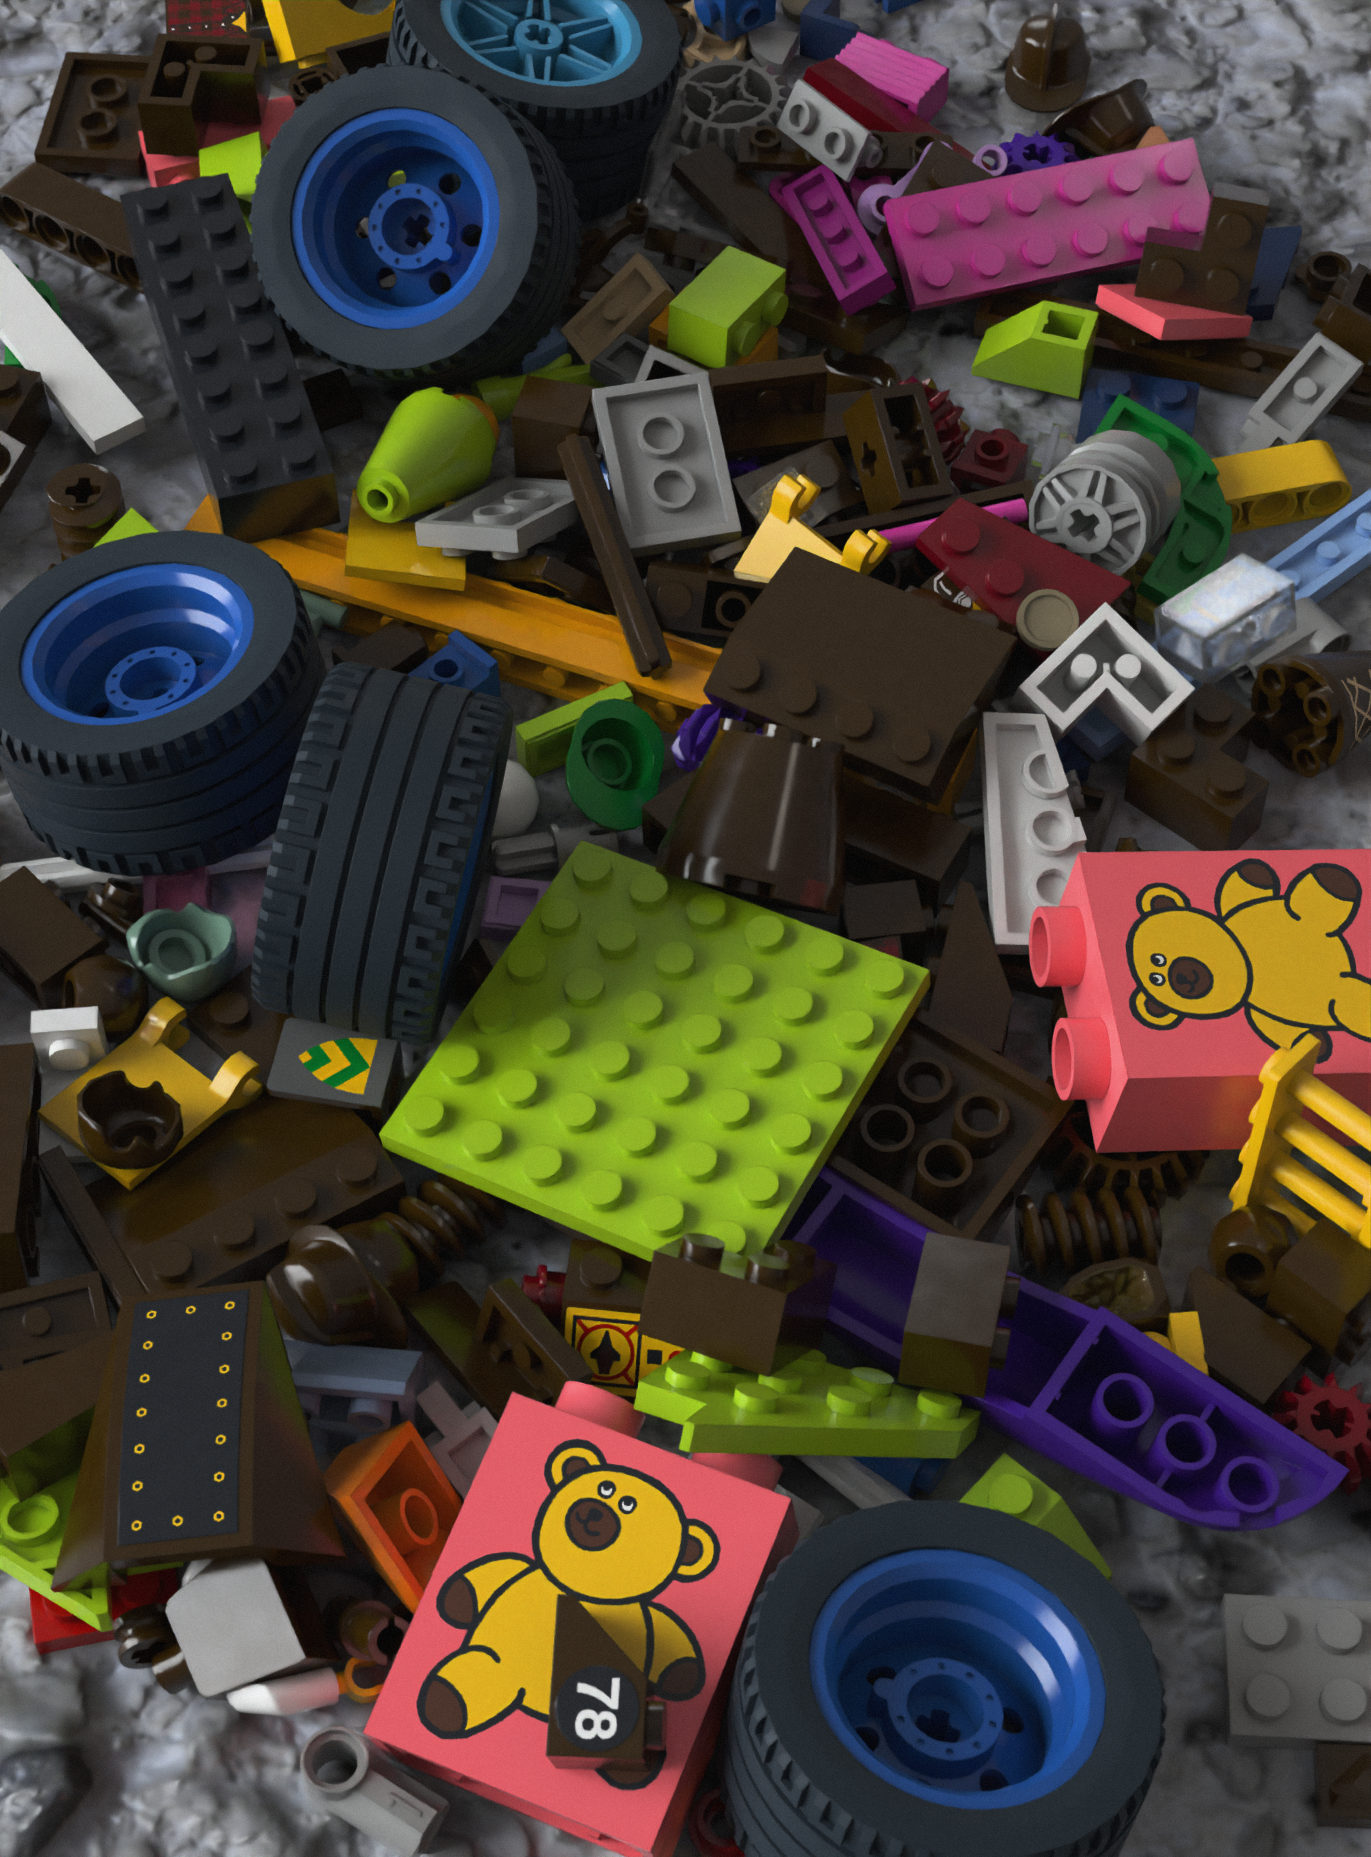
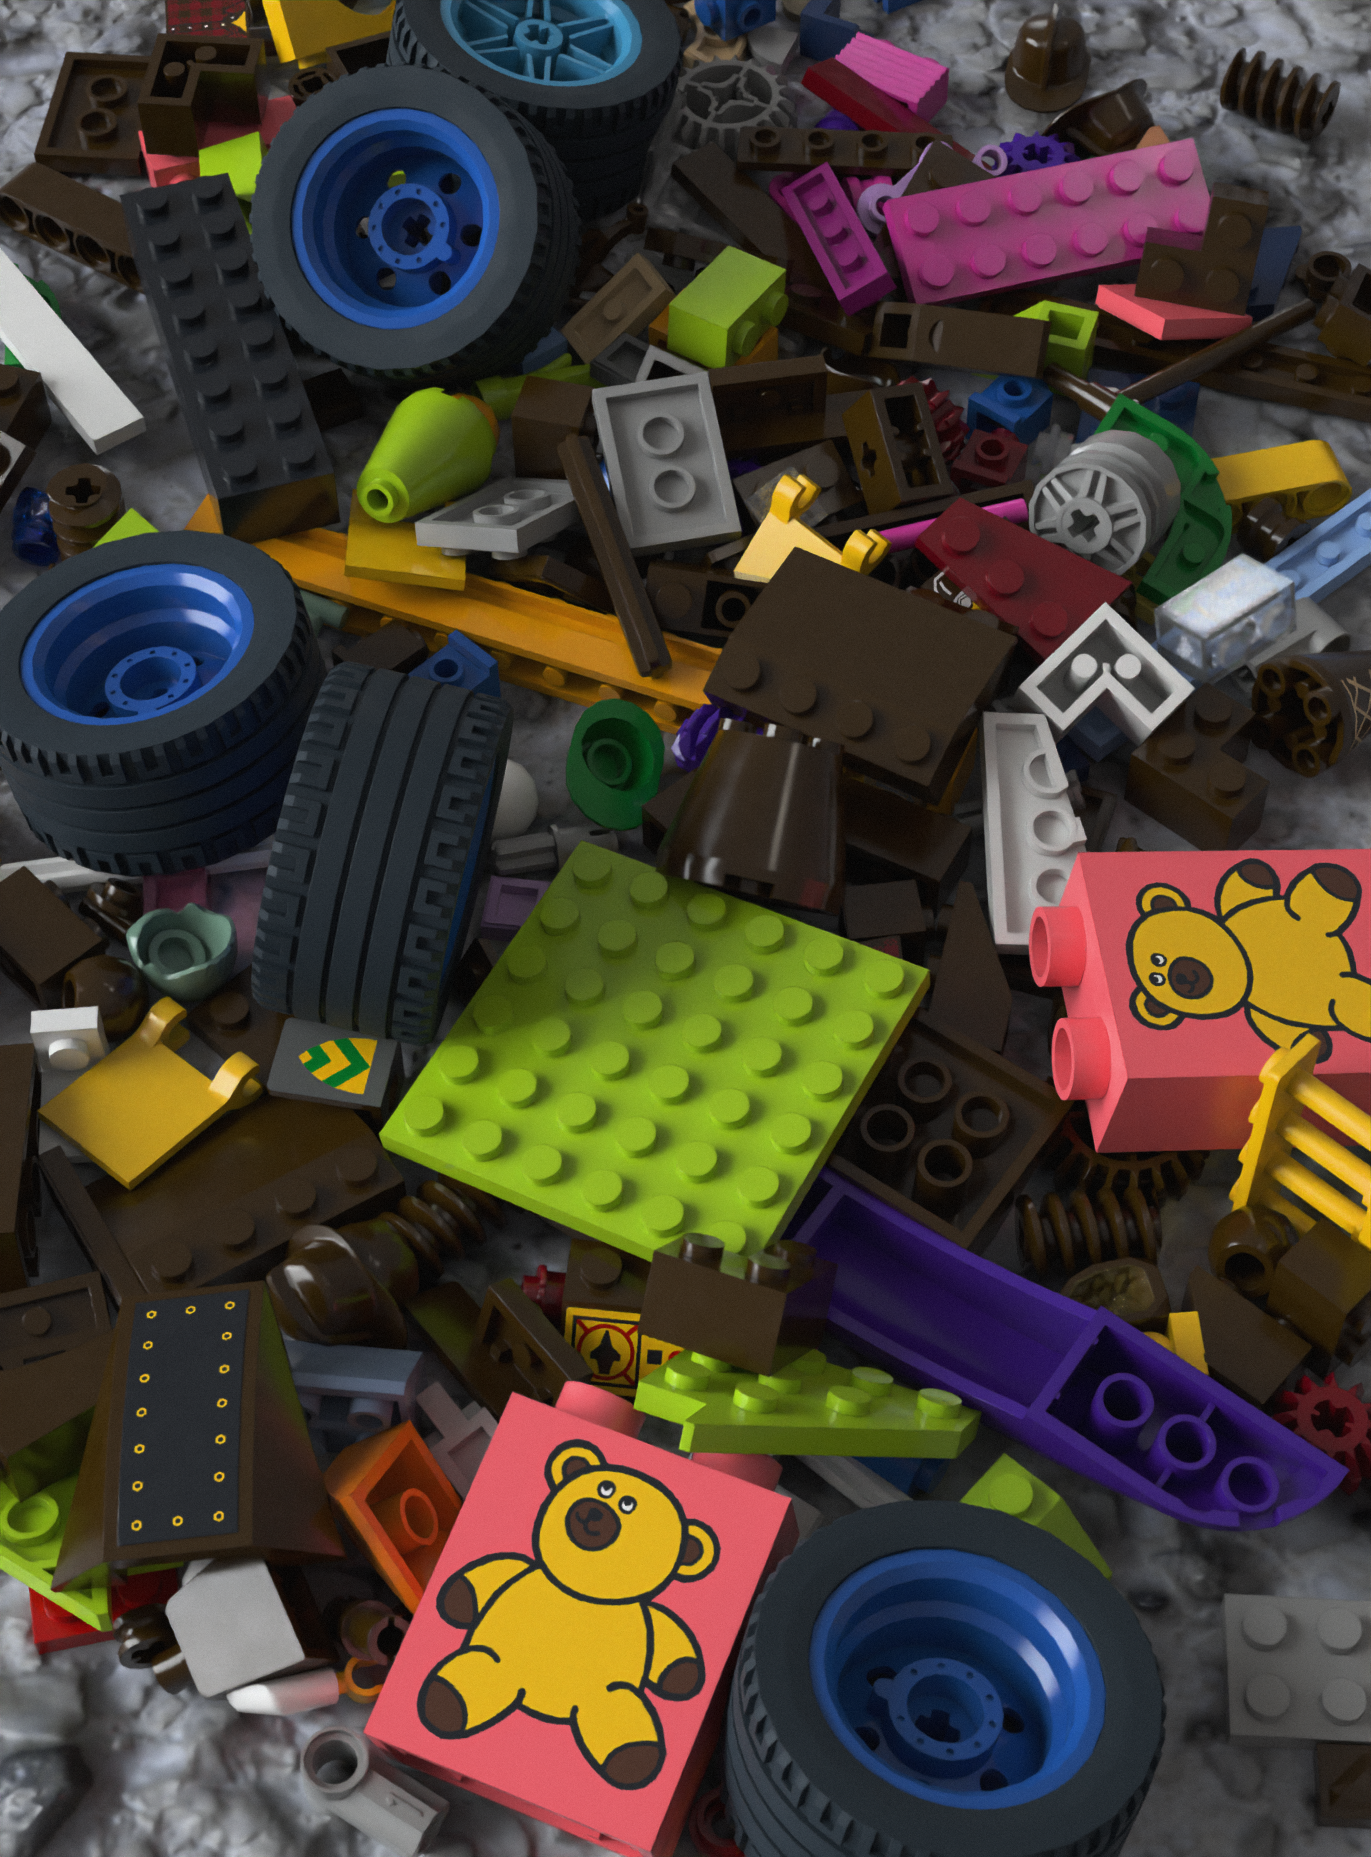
(33, 529): none -> clear blue animal
(128, 1123): dark brown hair -> none
(546, 739): lime tile -> none
(598, 1699): dark brown slope -> none
(828, 132): light grey hinge -> none
(956, 1314): dark brown brick -> none
(959, 340): none -> dark brown slope
(1014, 402): none -> blue brick
(1046, 619): dark tan piece -> none
(1097, 399): none -> dark brown bar
(1270, 529): none -> dark brown wheel
(1277, 97): none -> dark brown piece
(1300, 395): light grey hinge -> none

